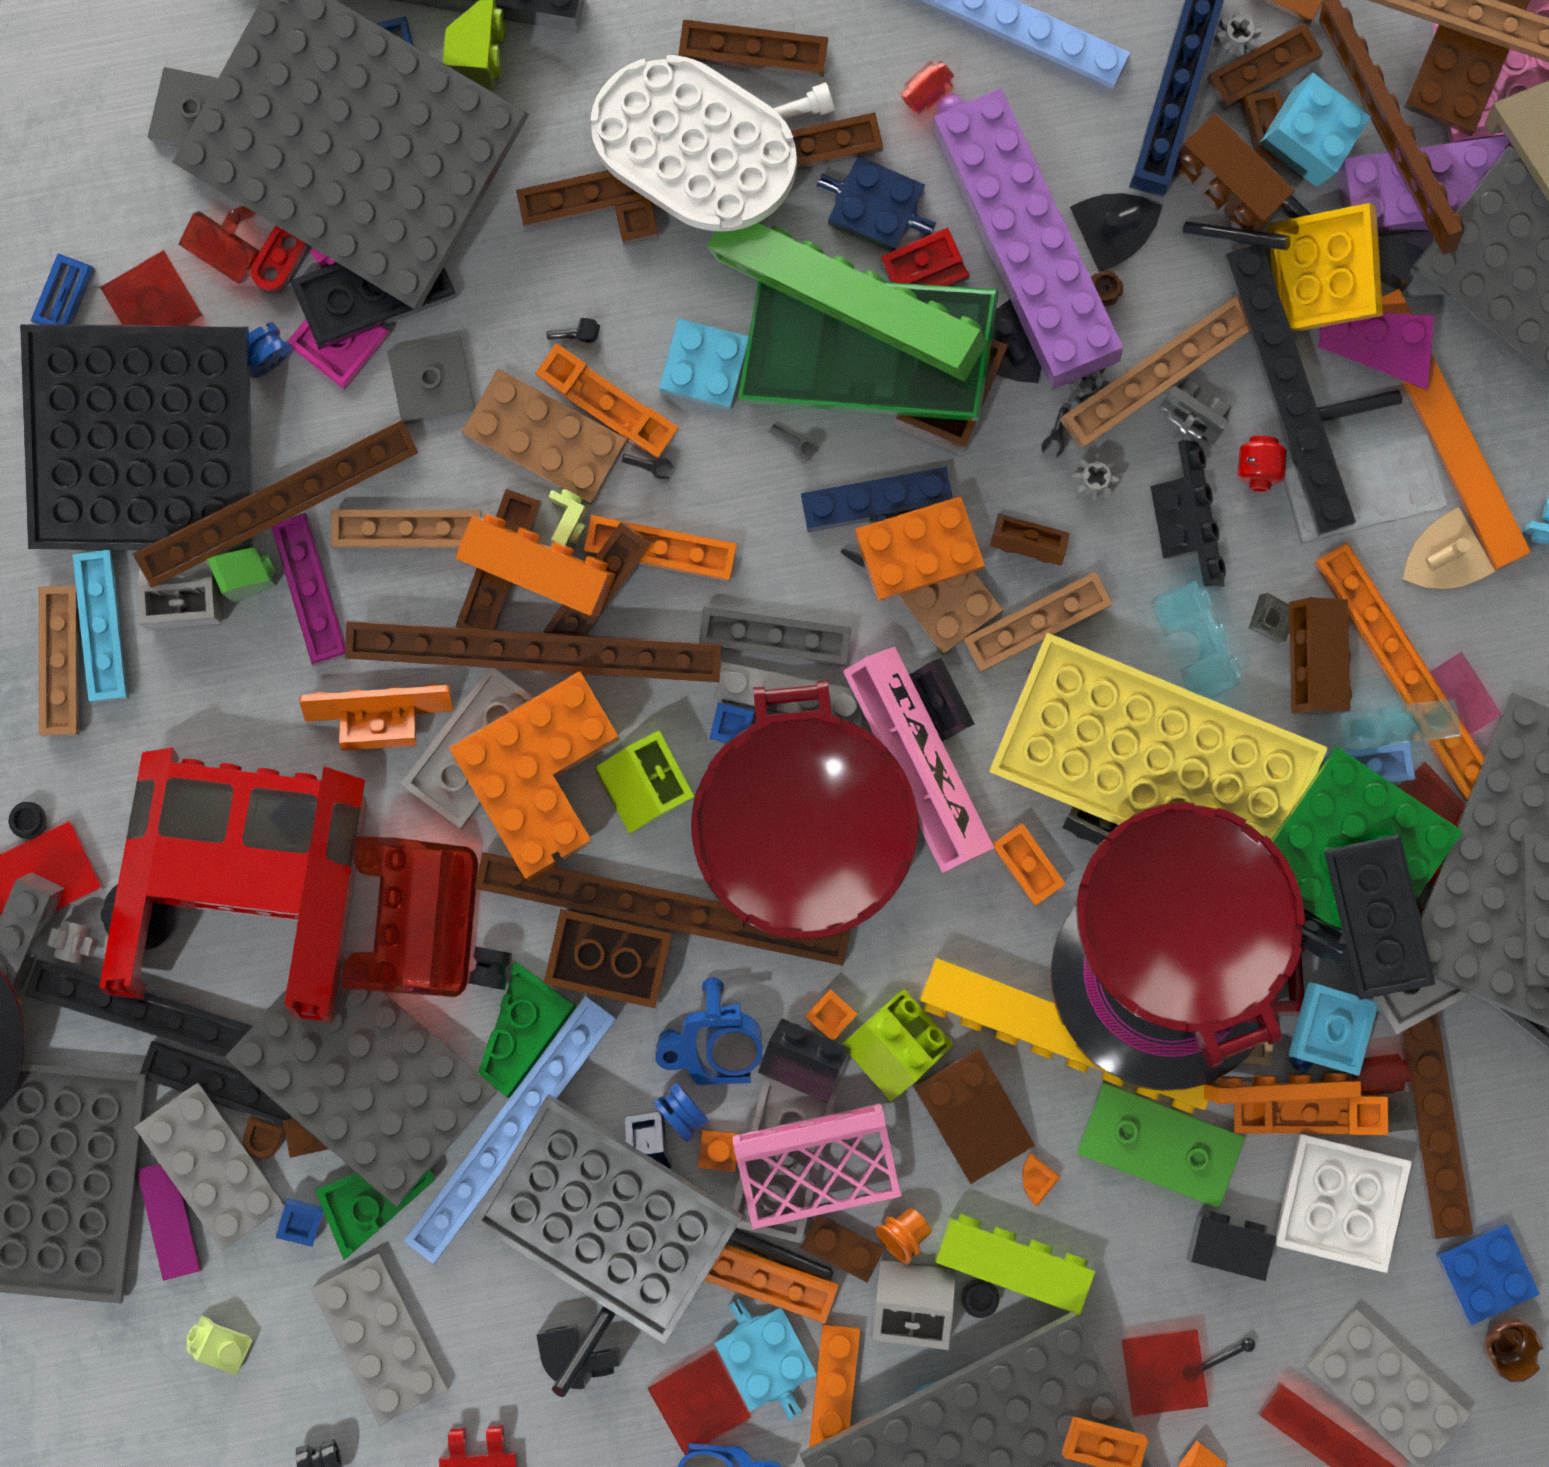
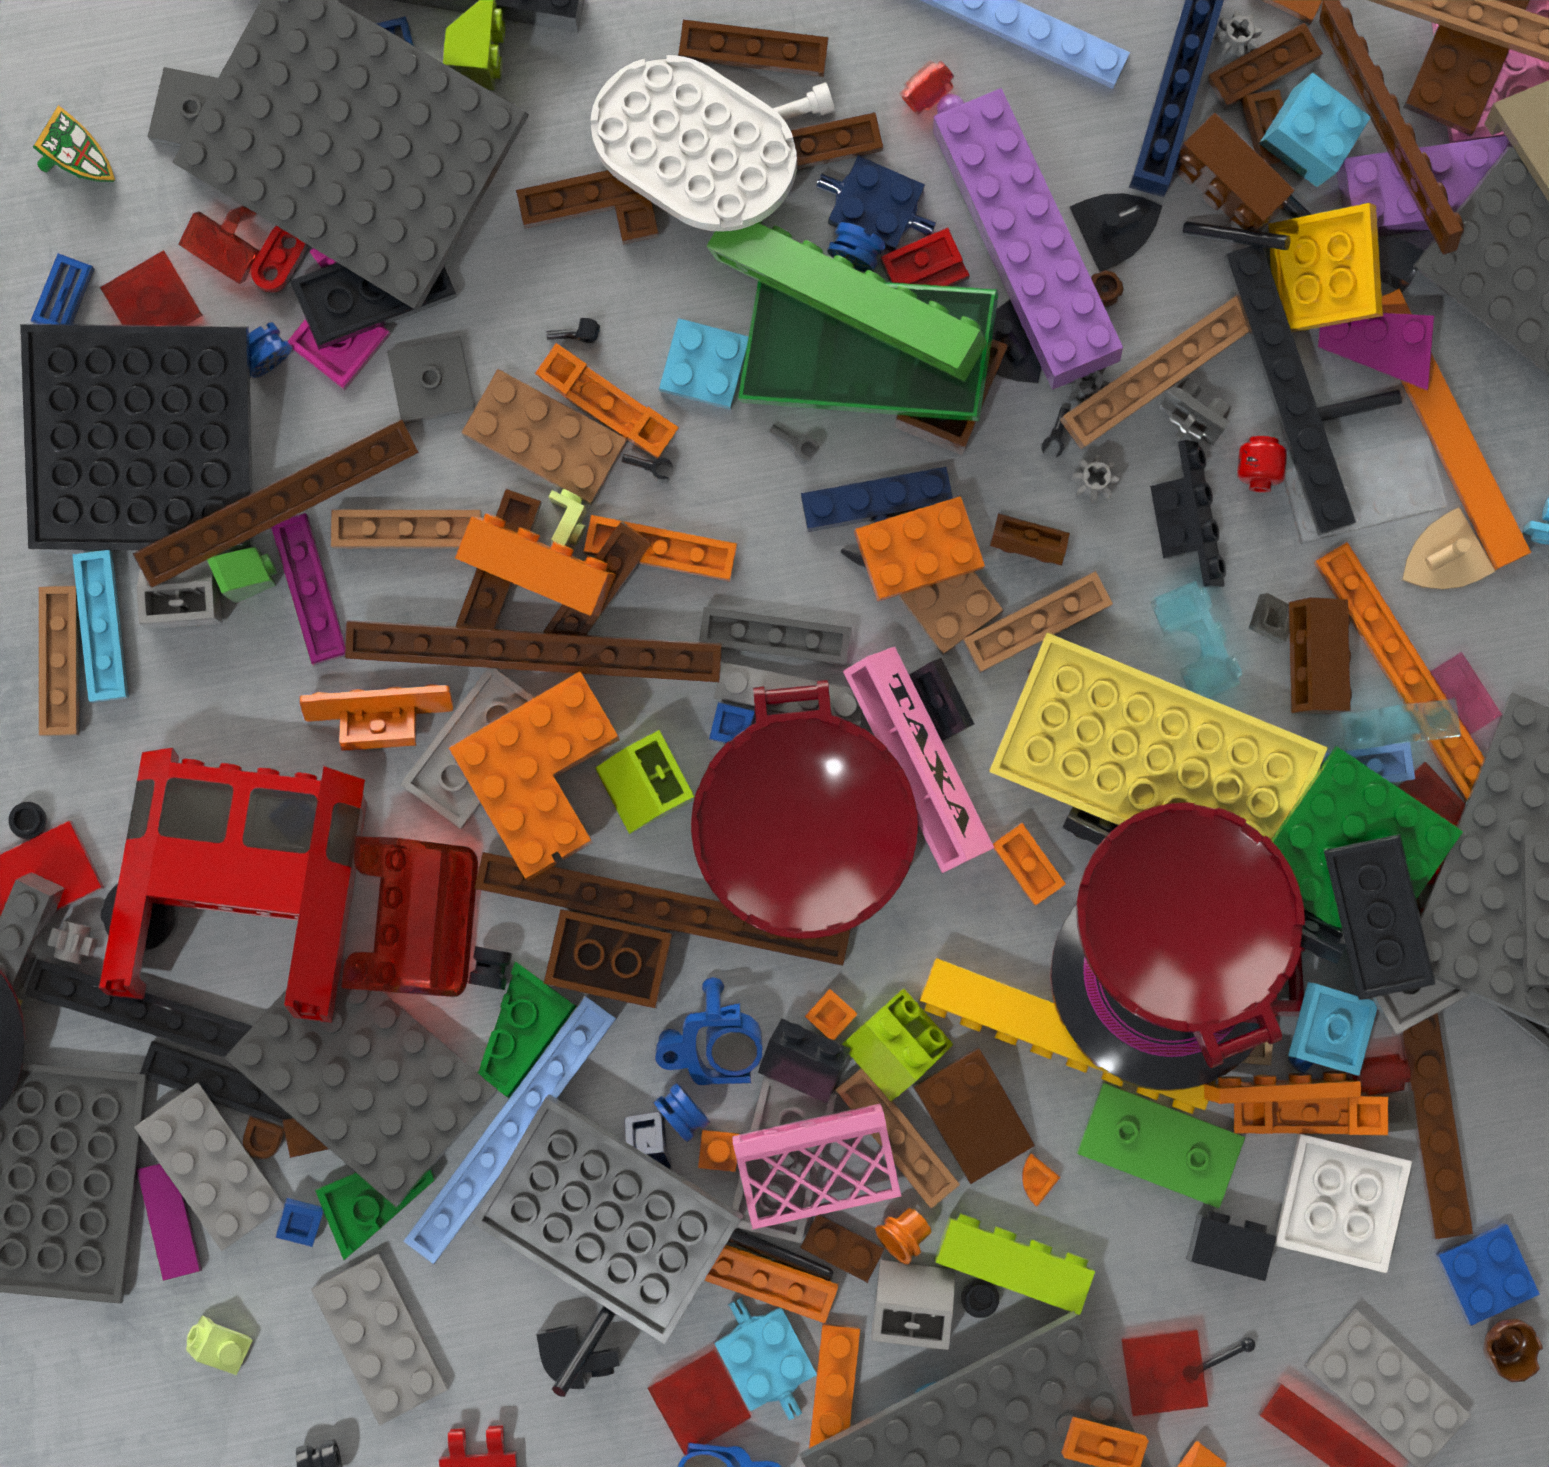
(71, 148): none -> shield
(856, 246): none -> blue wheel
(908, 1148): none -> medium nougat plate

